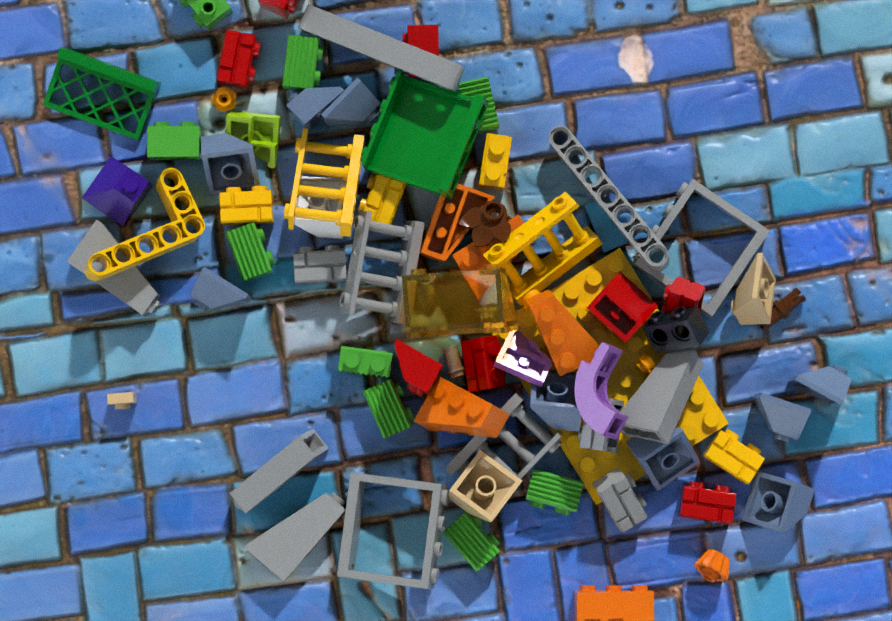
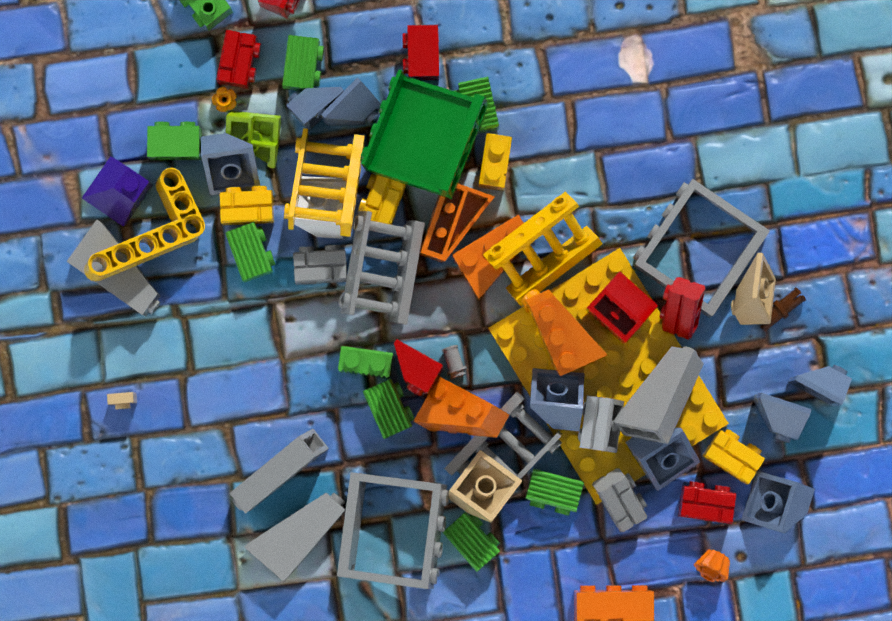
(111, 73): green fence -> none
(216, 293): sand blue slope -> none
(381, 48): light grey beam -> none
(458, 302): clear yellow windscreen -> none
(479, 362): red brick -> none
(486, 227): reddish brown plate -> none
(523, 359): medium lavender wing -> none
(592, 392): medium lavender arch -> none
(603, 187): light grey beam -> none
(603, 226): dark azure tile -> none
(646, 364): light orange plate -> none
(675, 329): black brick -> none

